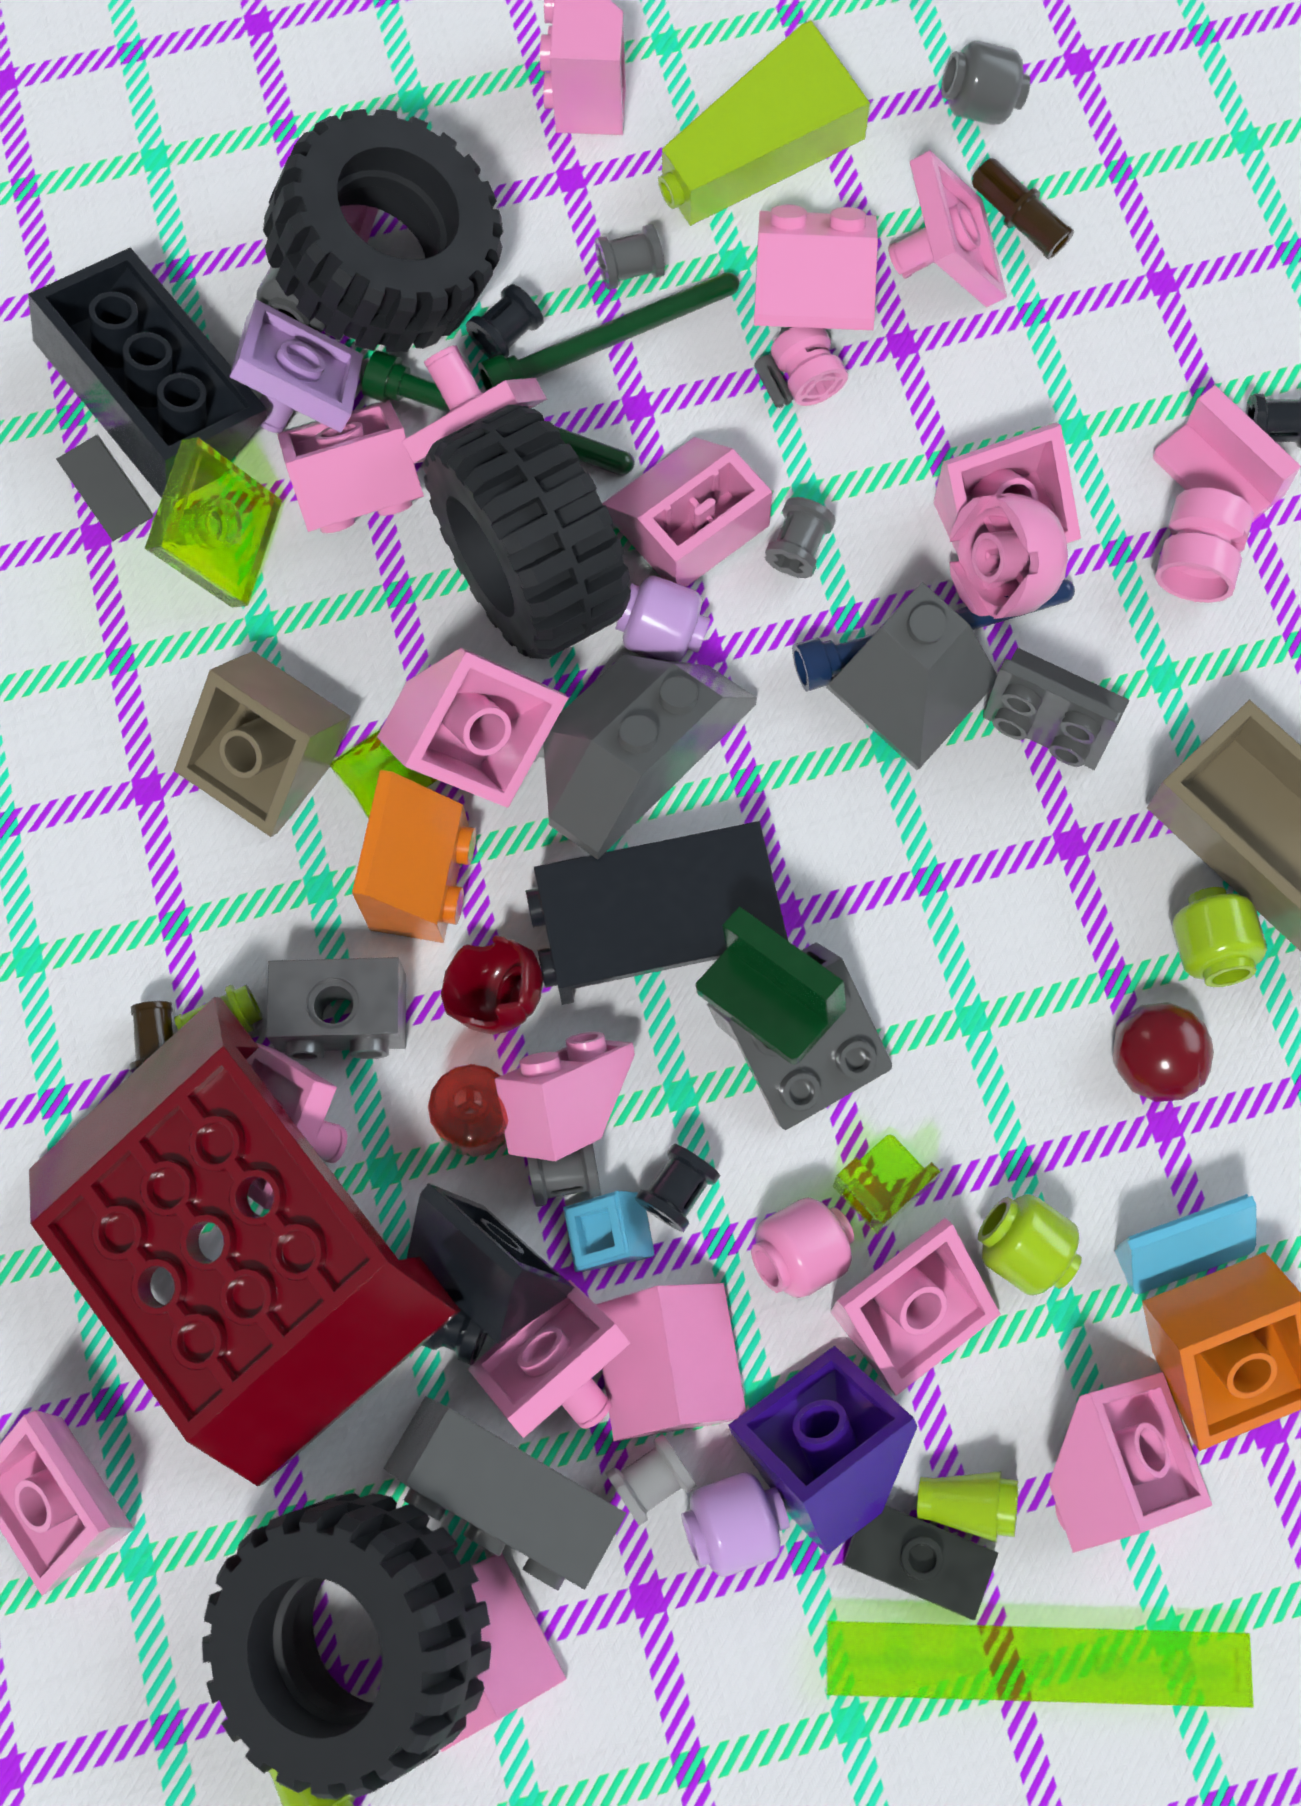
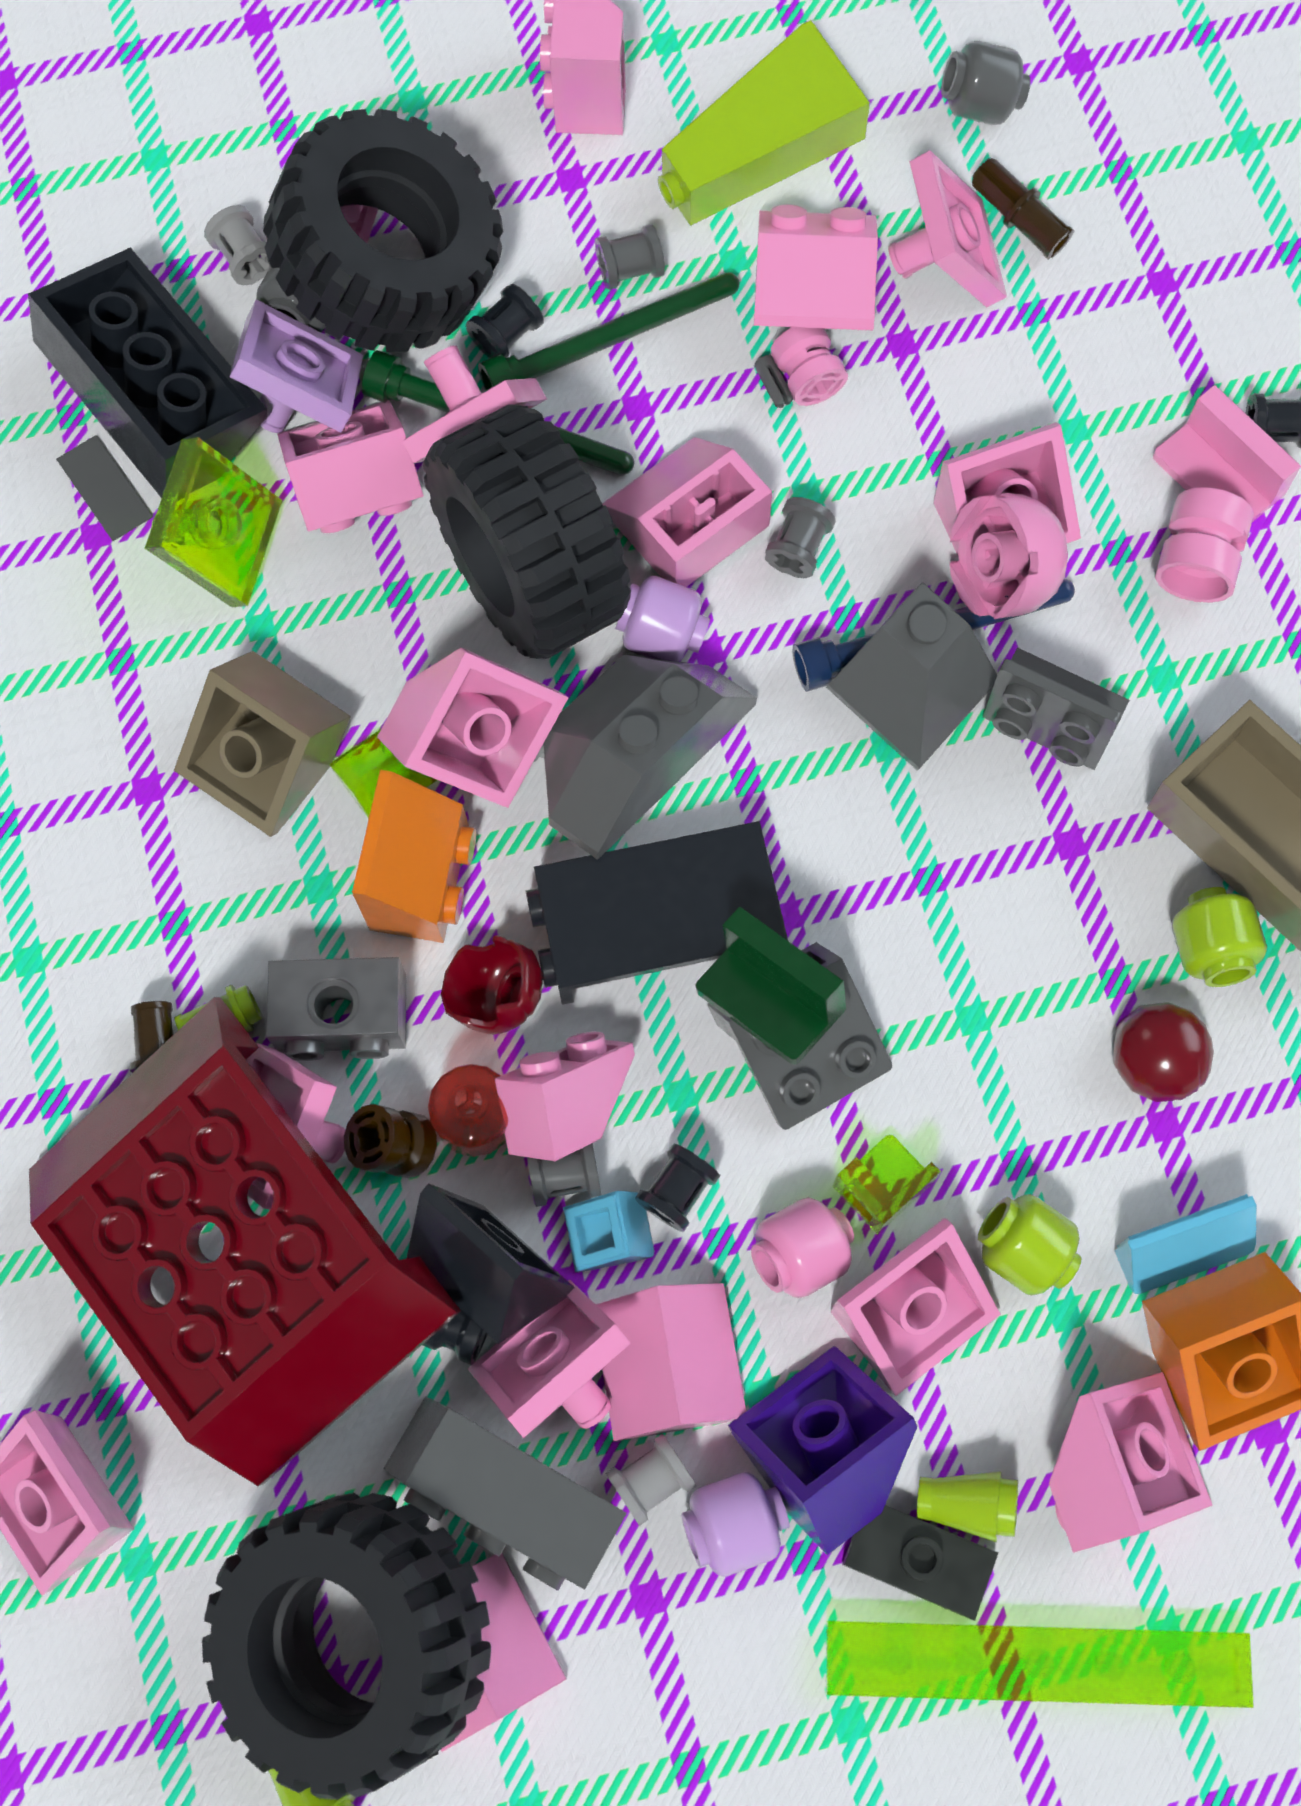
(239, 245): none -> light grey bush
(390, 1141): none -> dark brown wheel

